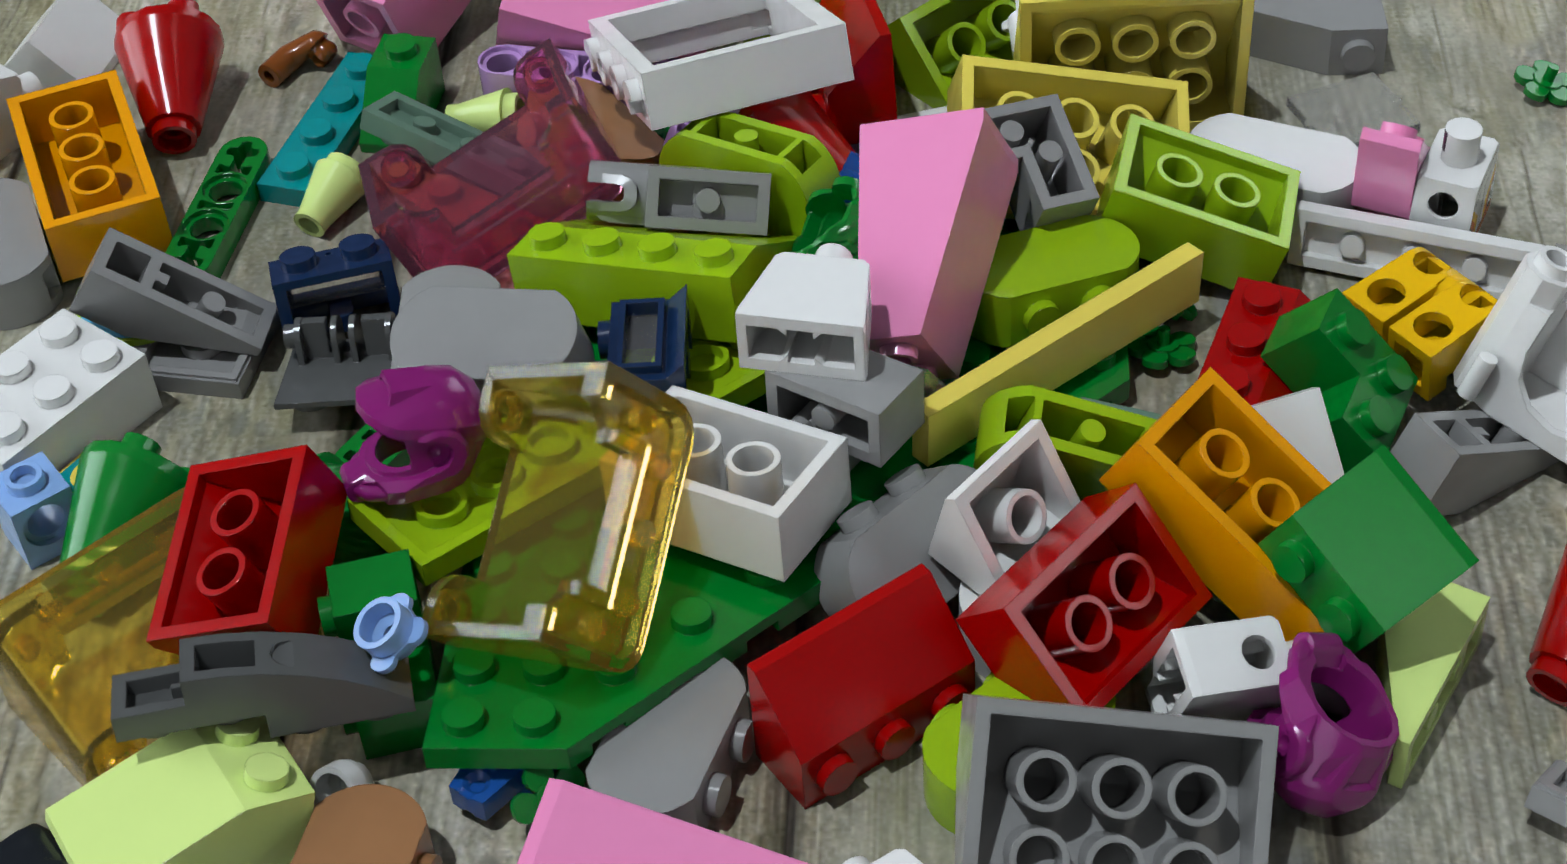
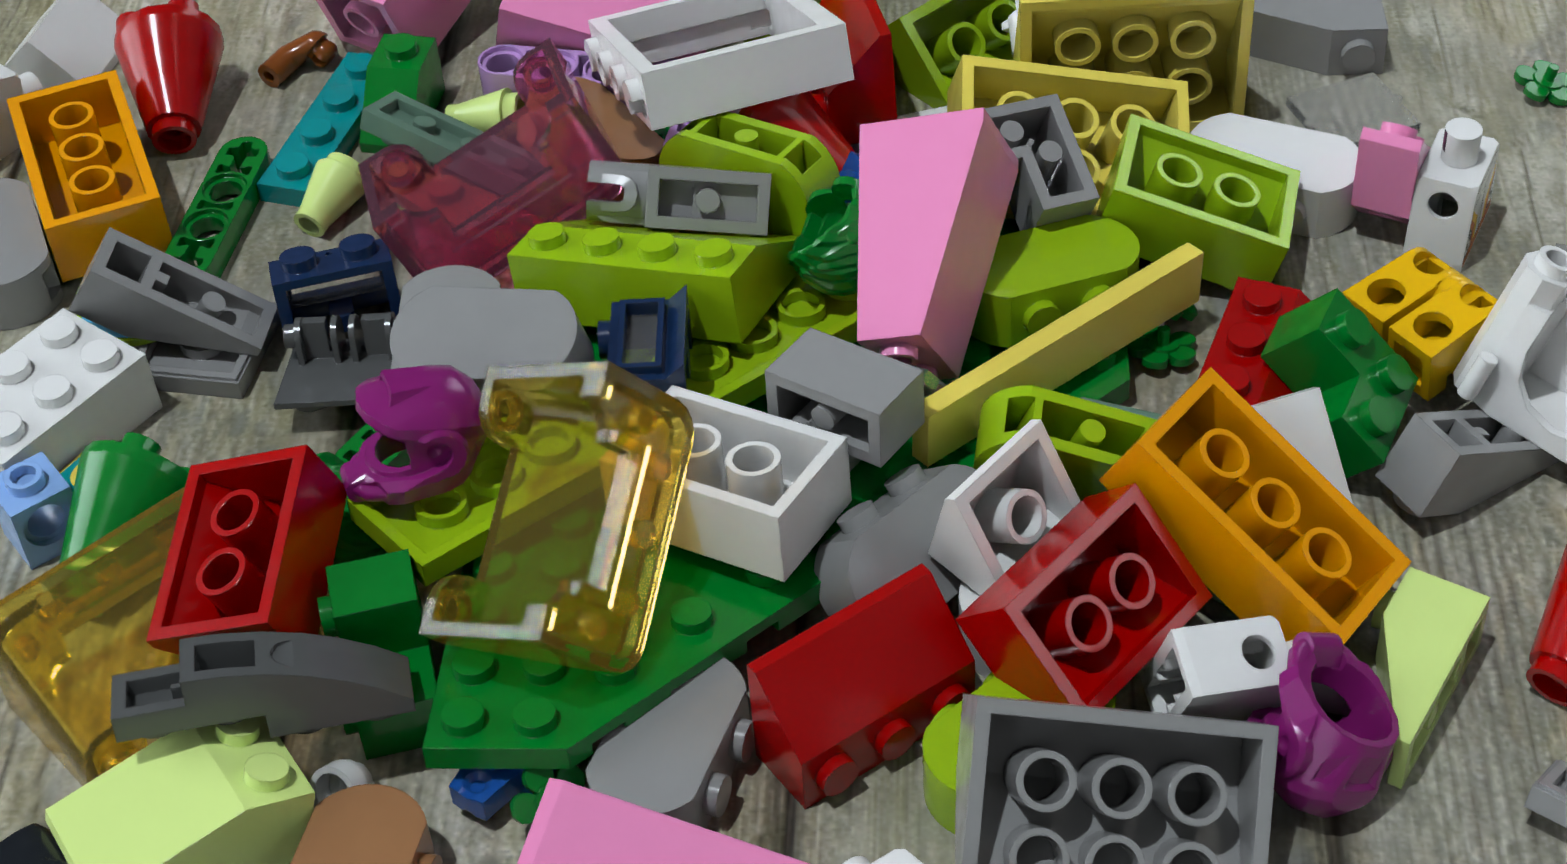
(389, 631): light blue plate -> none
(808, 315): white torso -> none
(1364, 242): white plate -> none
(1367, 550): green slope -> none

